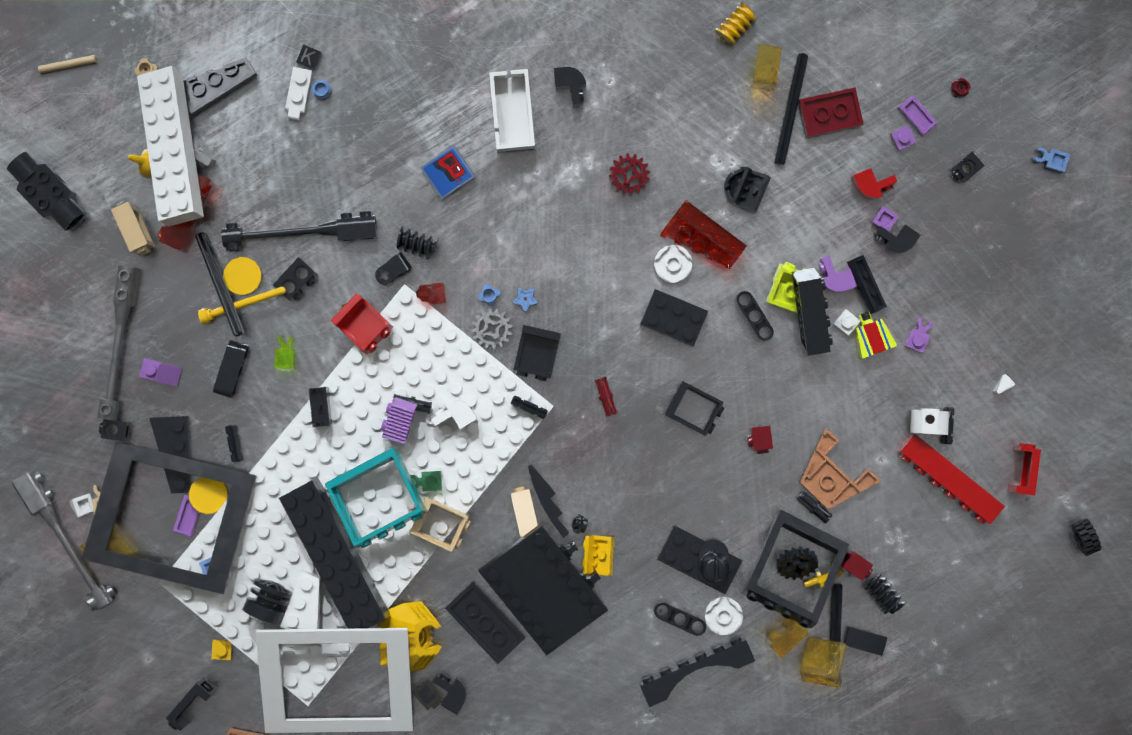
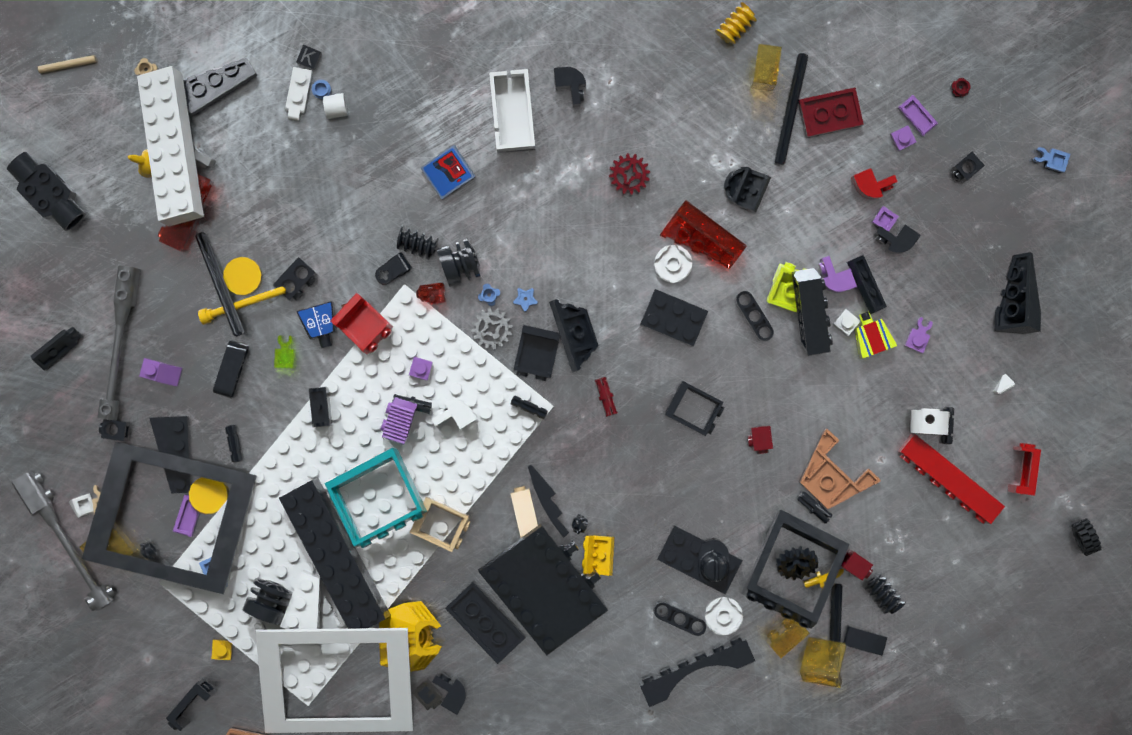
(56, 348): none -> black hinge
(133, 228): tan window -> none
(148, 550): none -> black plate
(317, 322): none -> blue torso
(335, 106): none -> white piece
(346, 228): black bar -> none
(420, 368): none -> medium lavender plate
(429, 481): clear green plate -> none
(458, 262): none -> black wheel
(575, 332): none -> black wing
(1020, 301): none -> black wedge

